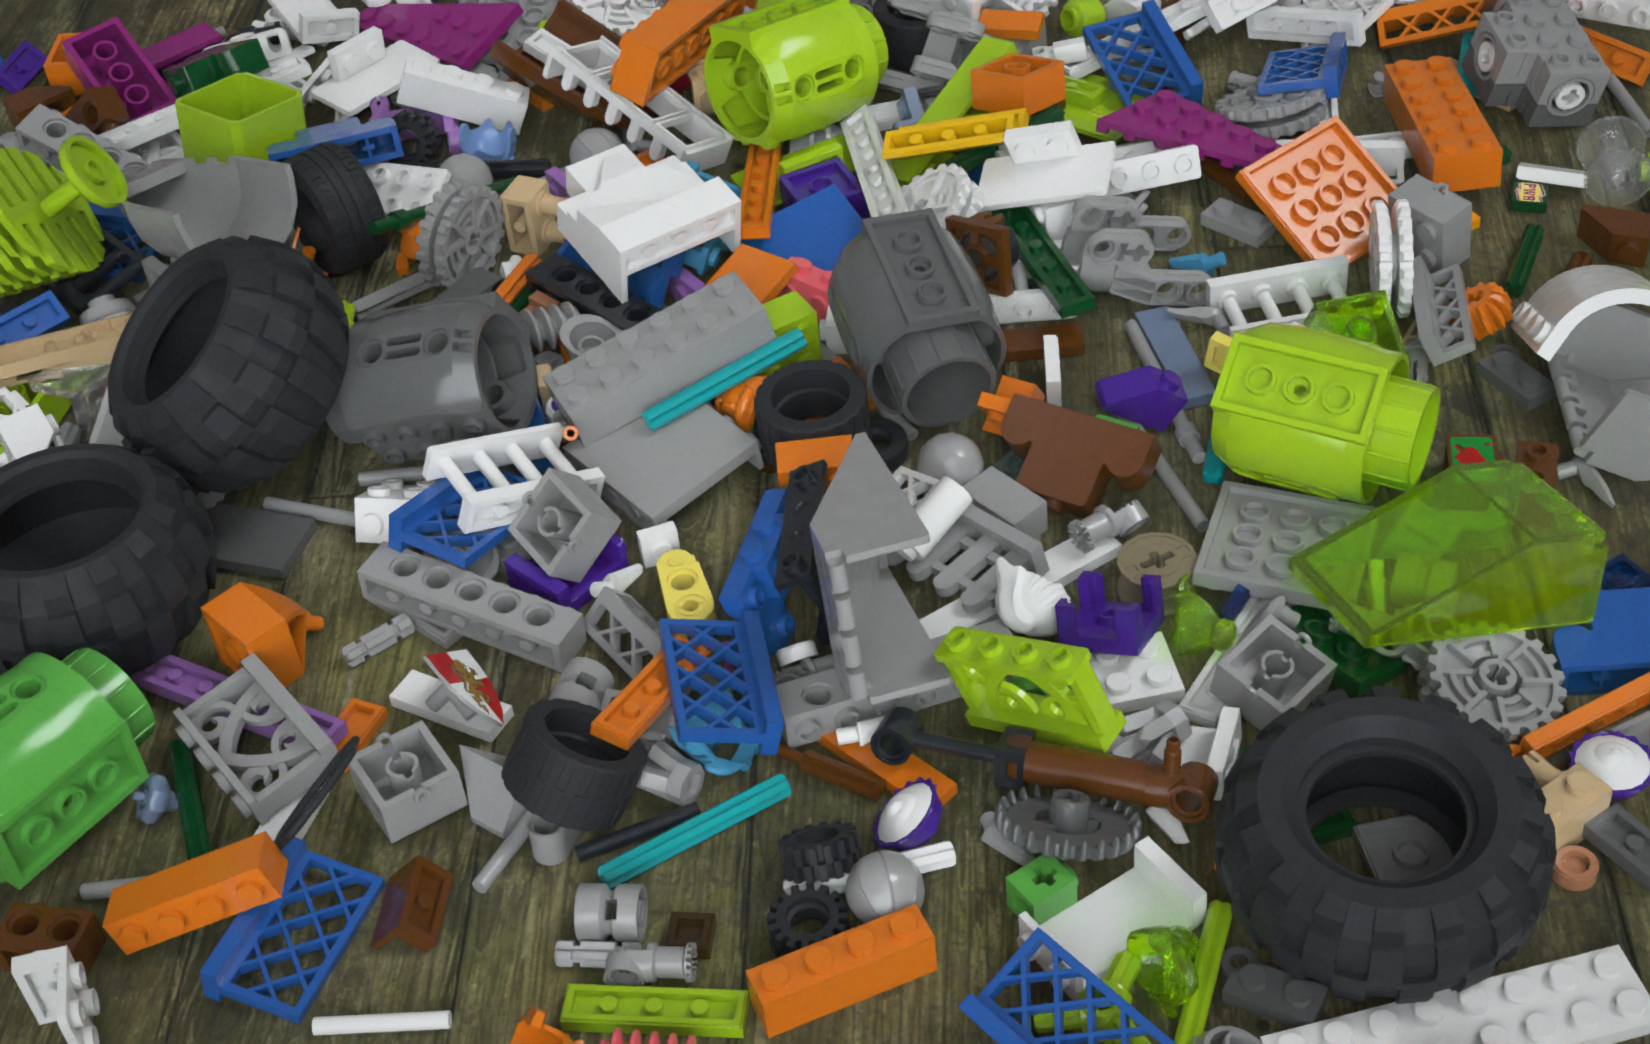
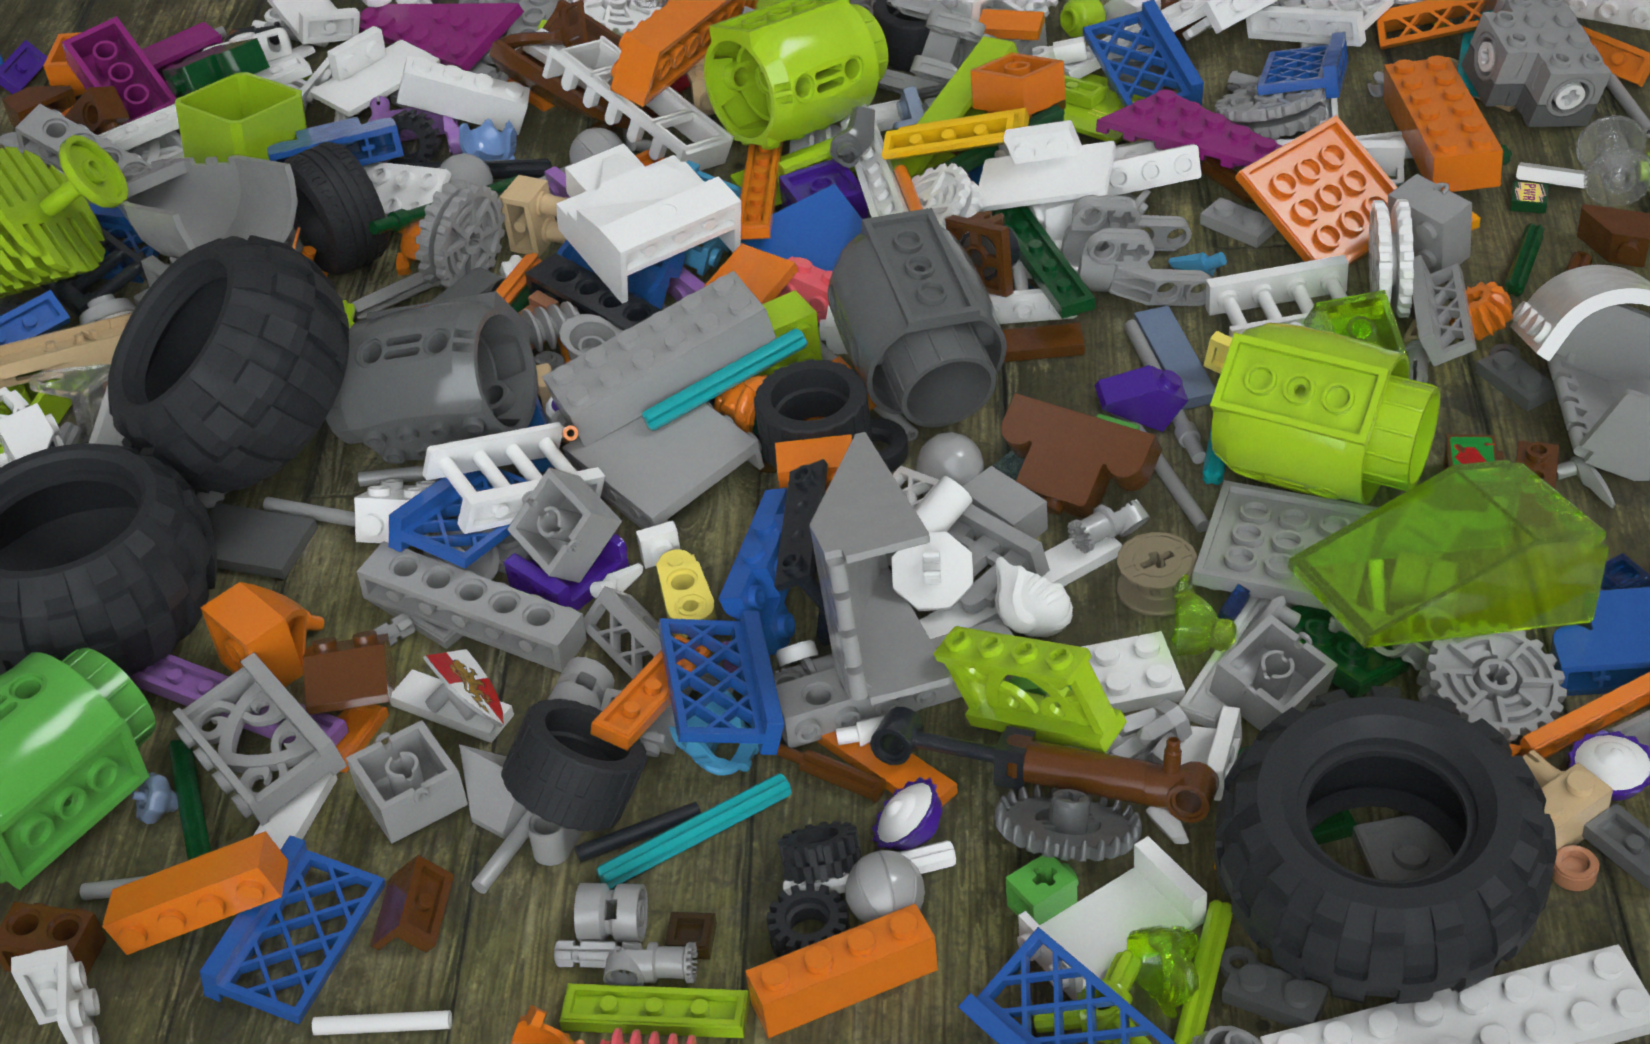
(332, 773): black piece -> none
(348, 672): none -> reddish brown slope
(563, 36): none -> reddish brown piece
(671, 775): light grey rock -> none
(855, 139): none -> dark grey arm
(907, 188): none -> orange piece
(933, 573): none -> white piece
(995, 839): light grey bar -> none
(997, 405): orange brick -> none
(1052, 370): white tile -> none
(1108, 625): dark purple panel -> none
(1202, 315): light grey bar -> none

